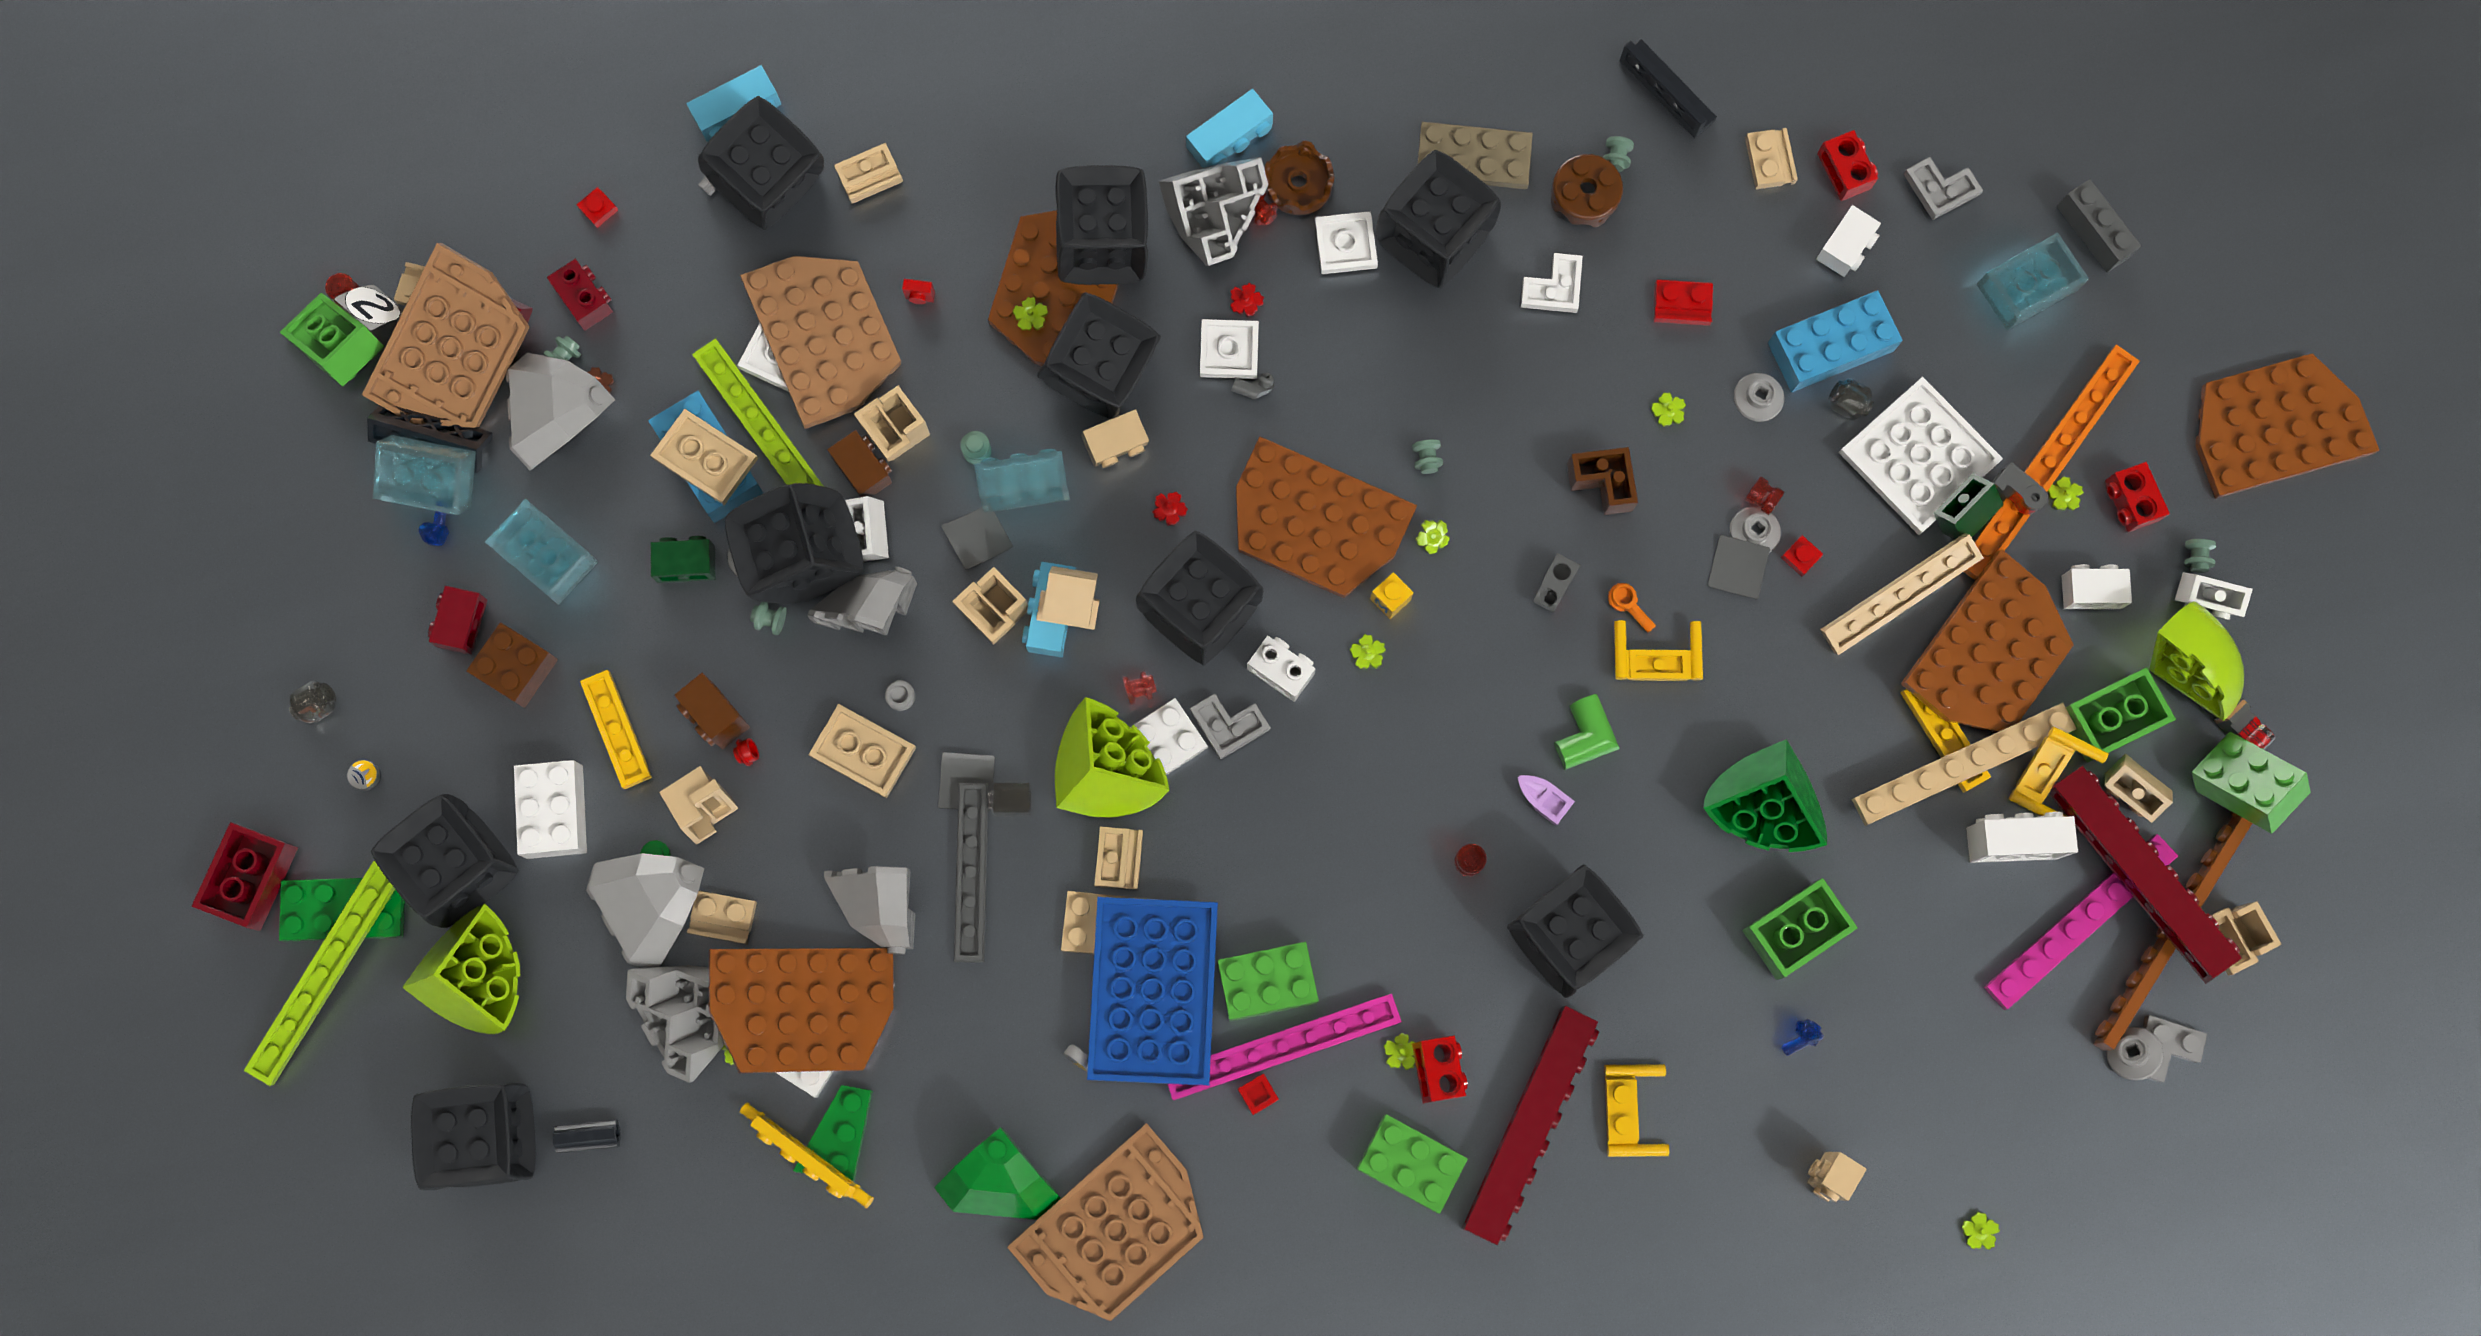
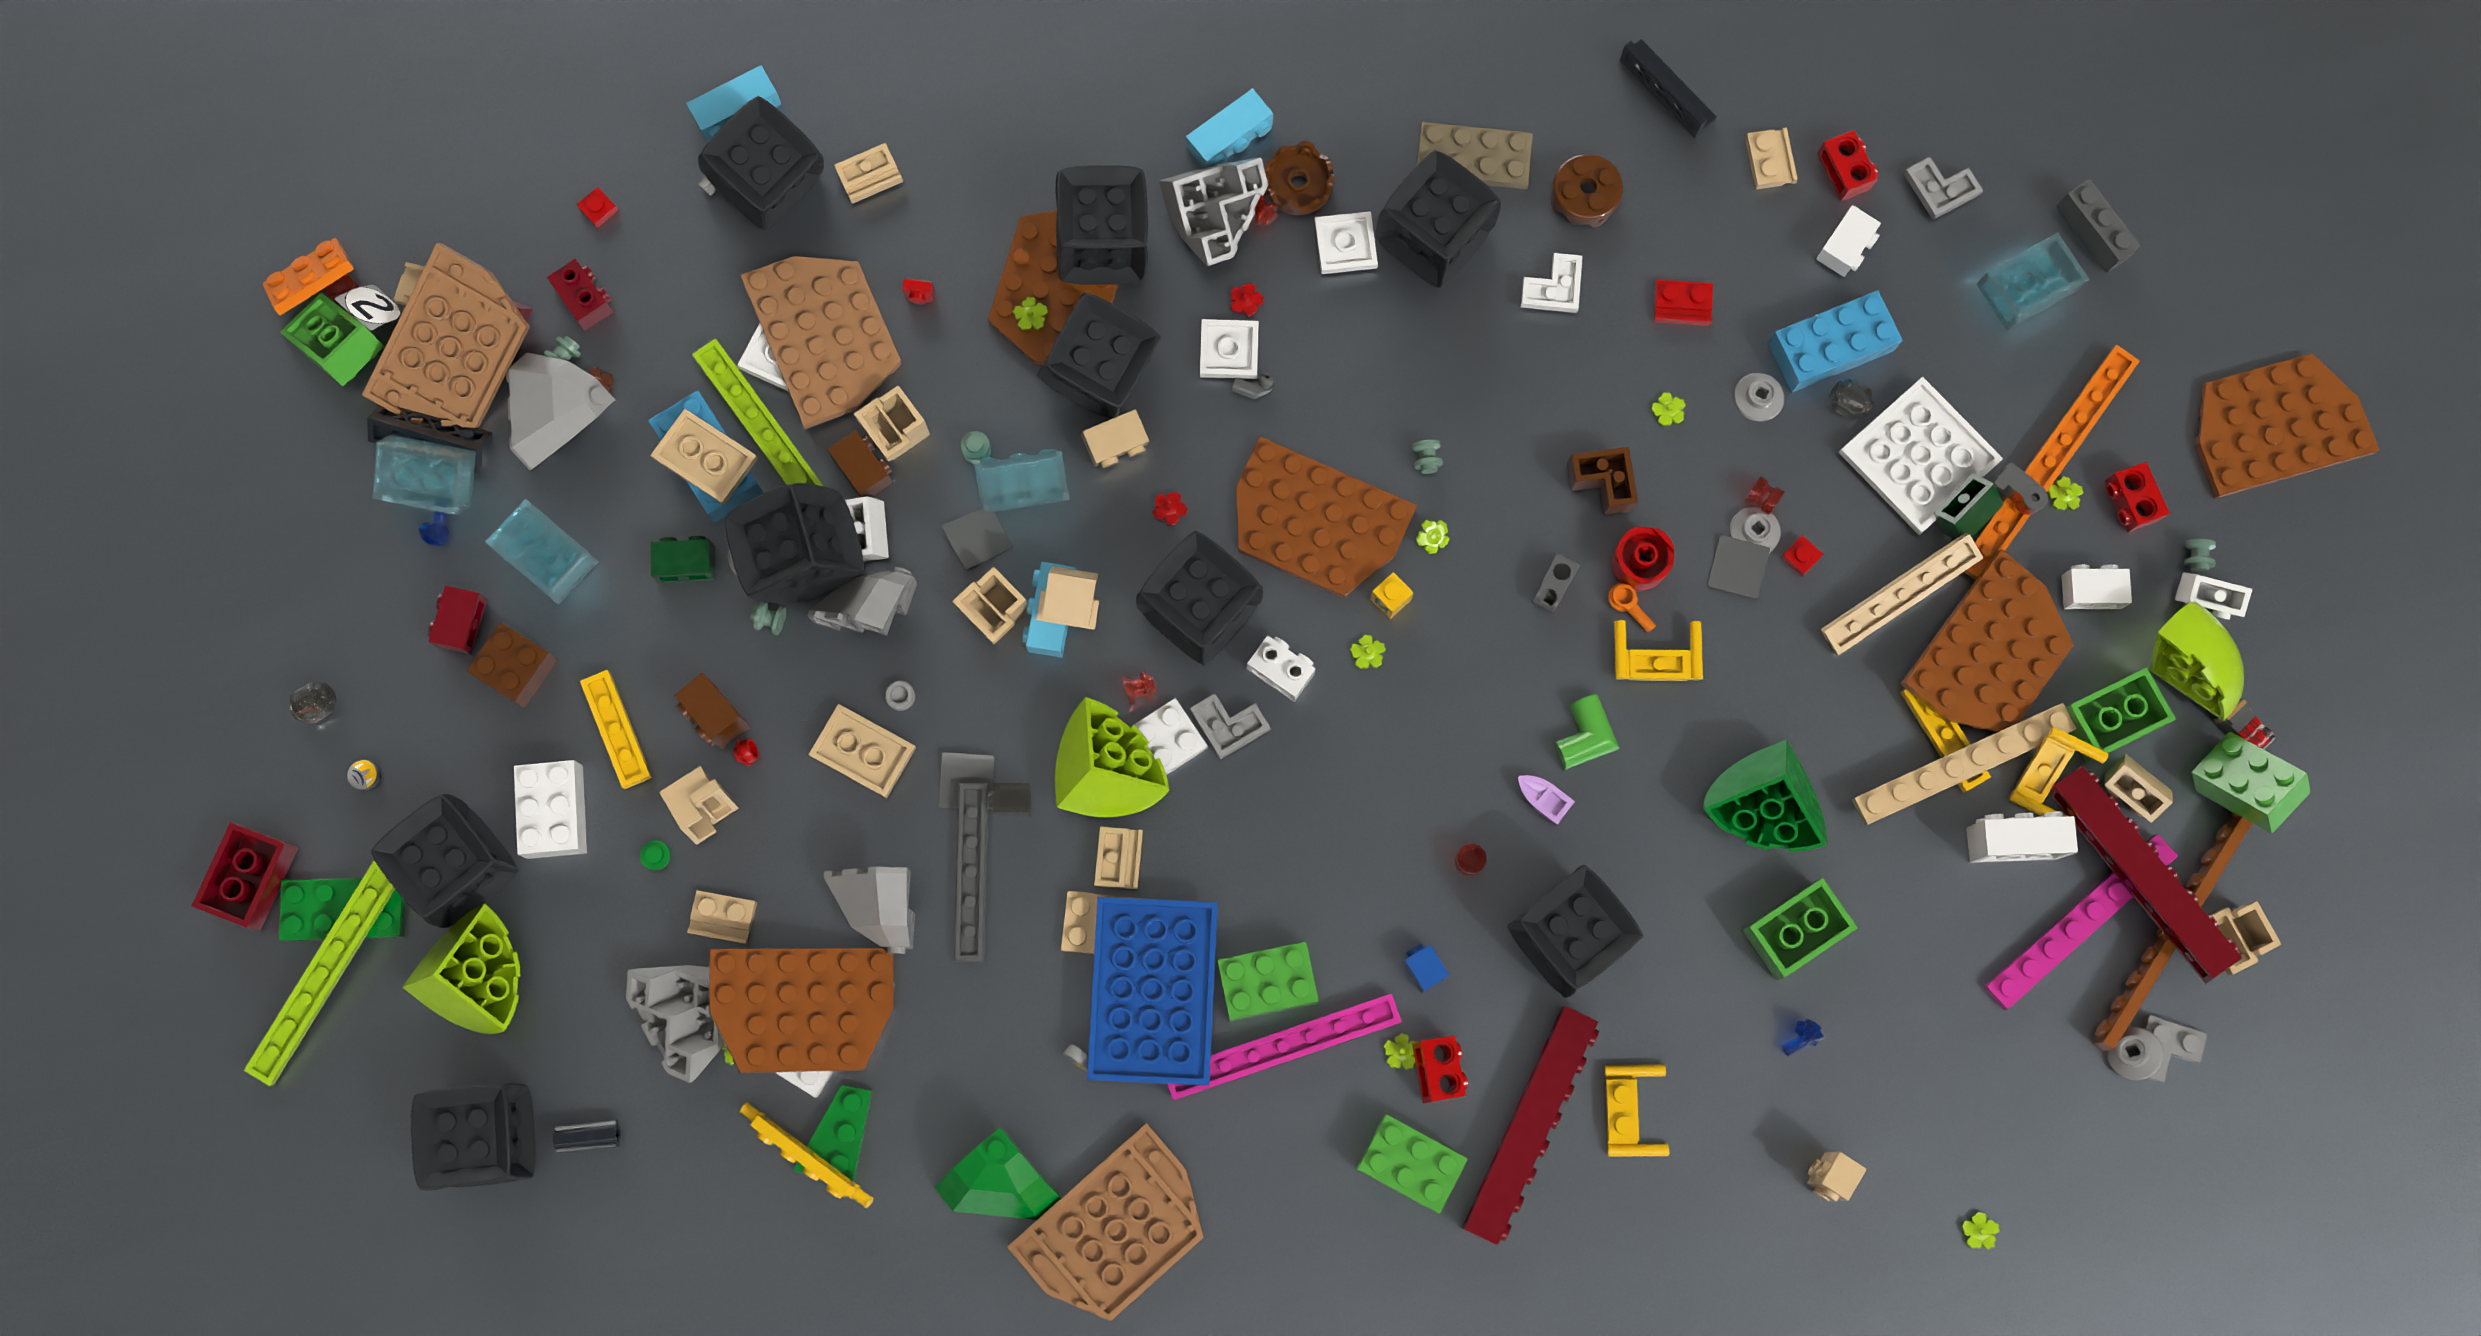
(307, 276): none -> orange plate
(645, 902): light grey brick -> none
(1258, 1094): red plate -> none
(1425, 967): none -> blue brick
(1618, 150): sand green wheel -> none
(1639, 543): none -> red brick

